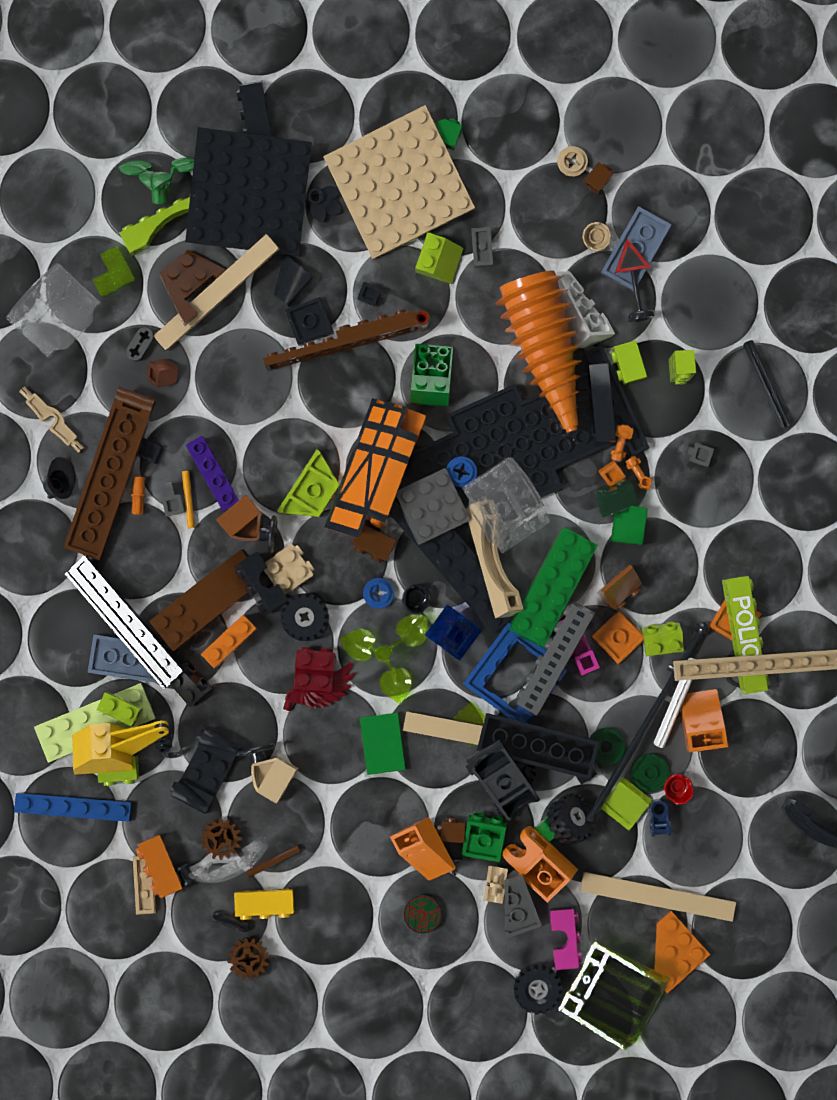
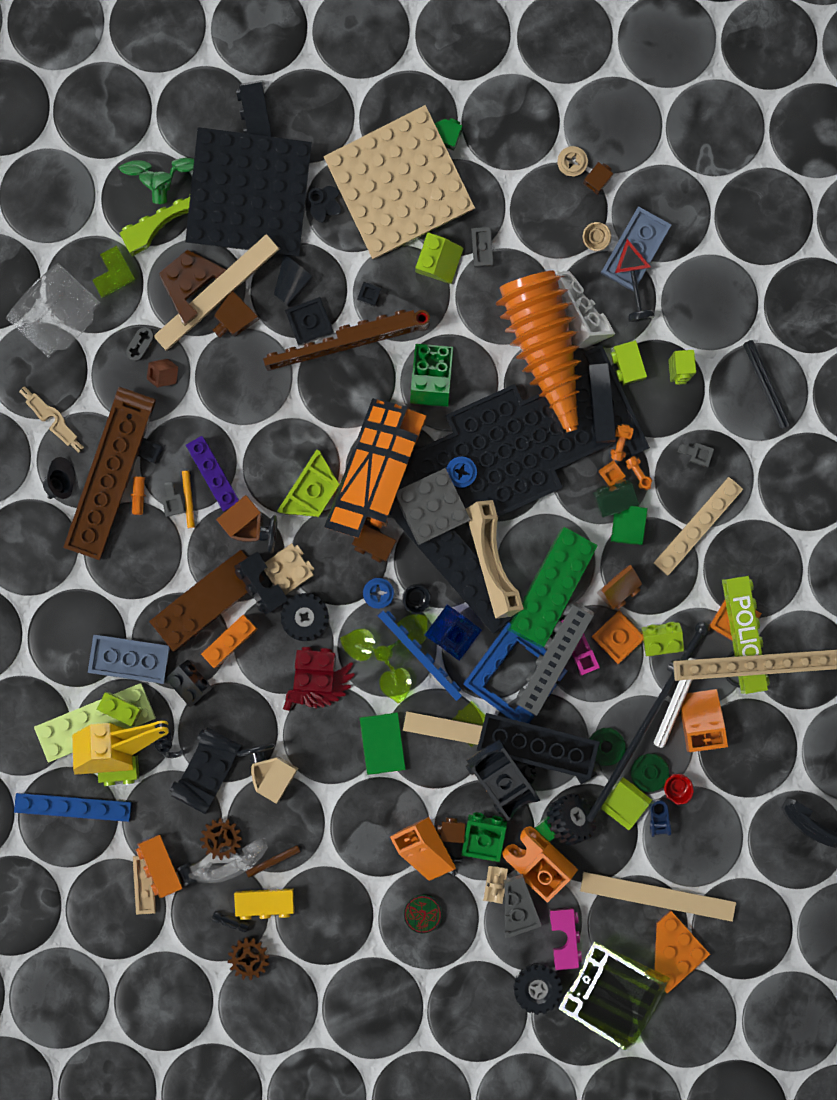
(125, 622): plate -> none
(234, 316): none -> reddish brown torso
(426, 660): none -> blue plate
(506, 504): clear slope -> none
(698, 526): none -> tan plate

